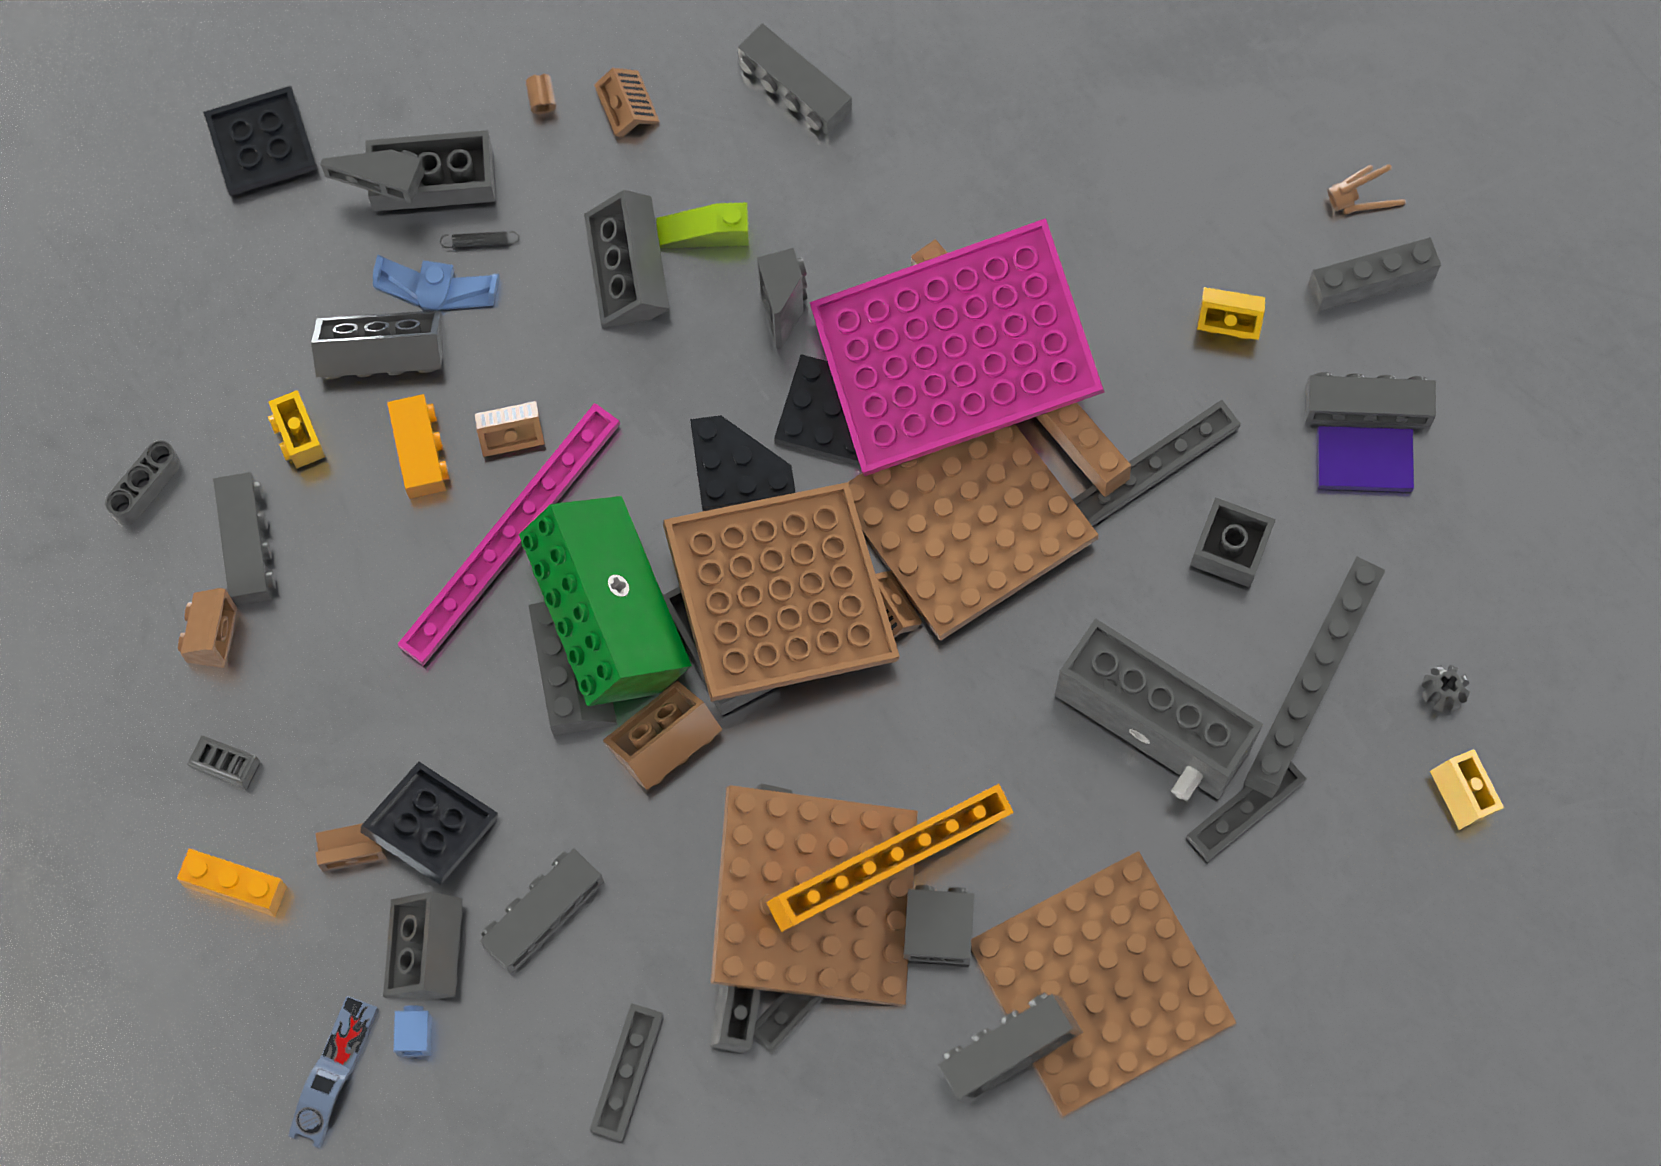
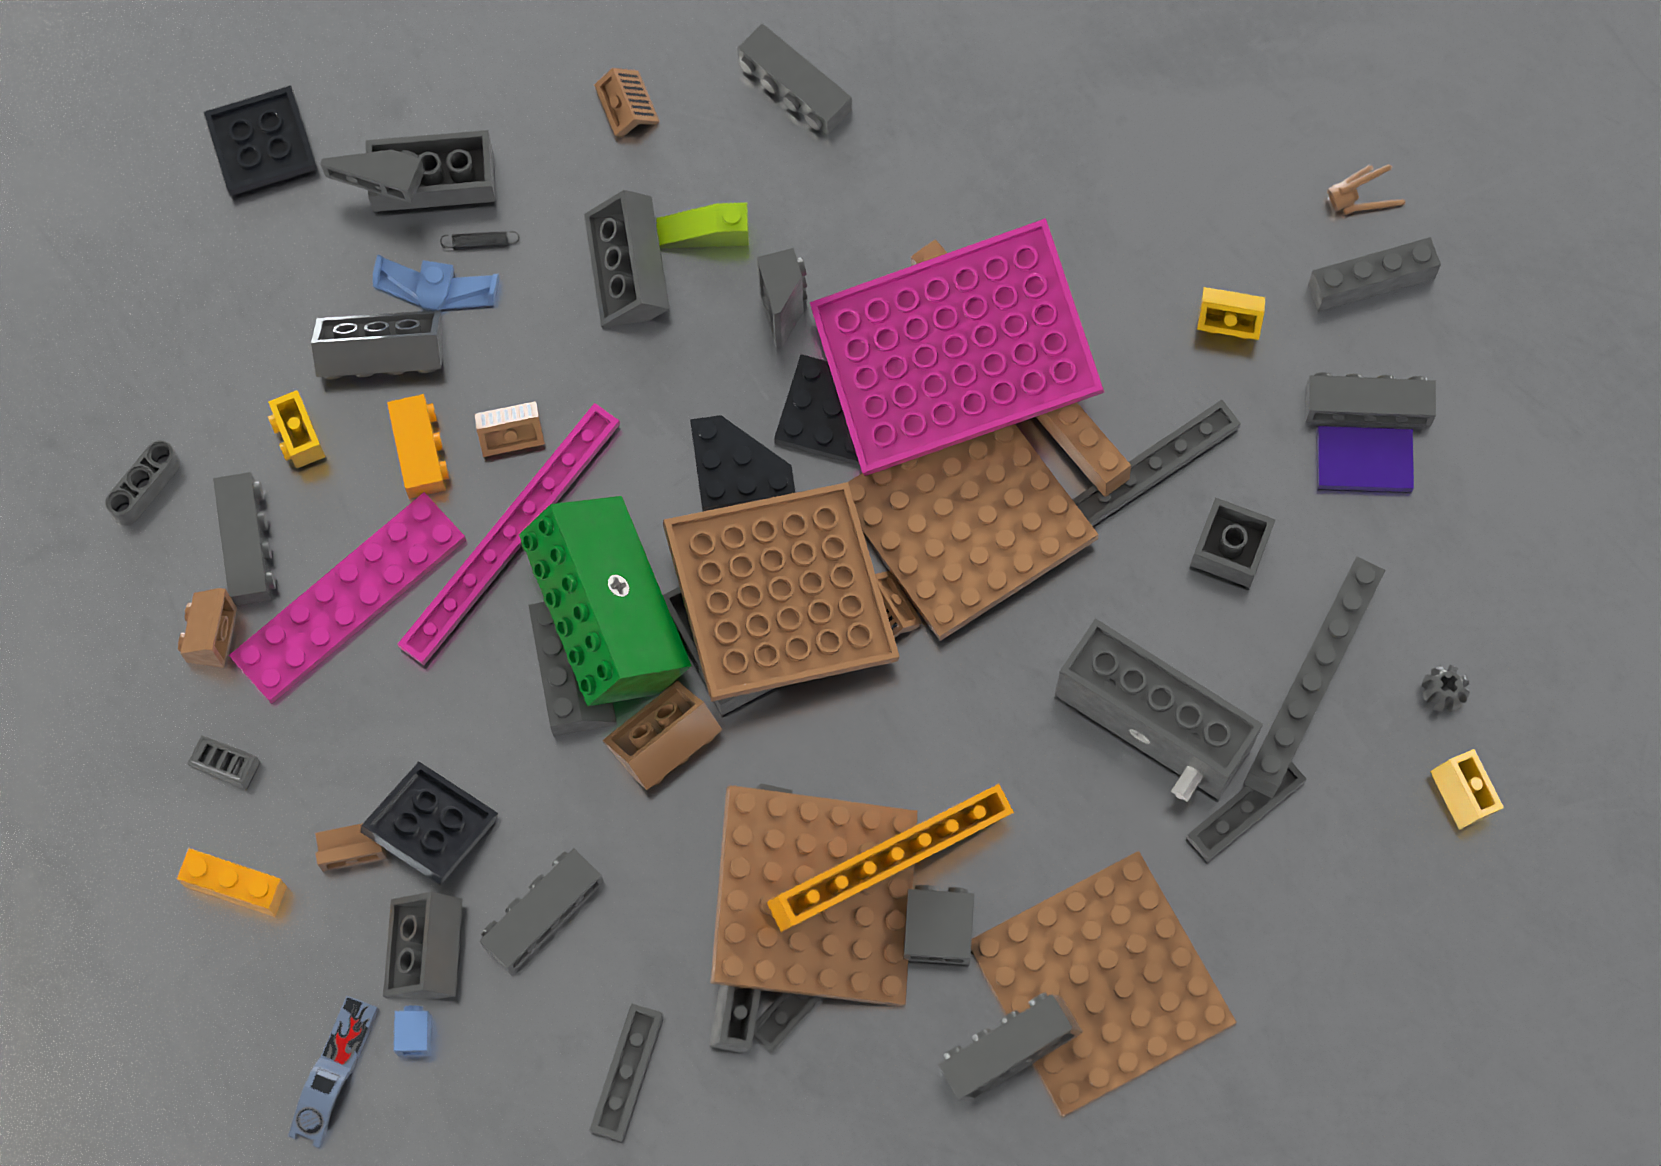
(347, 597): none -> dark pink plate
(540, 94): medium nougat piece -> none

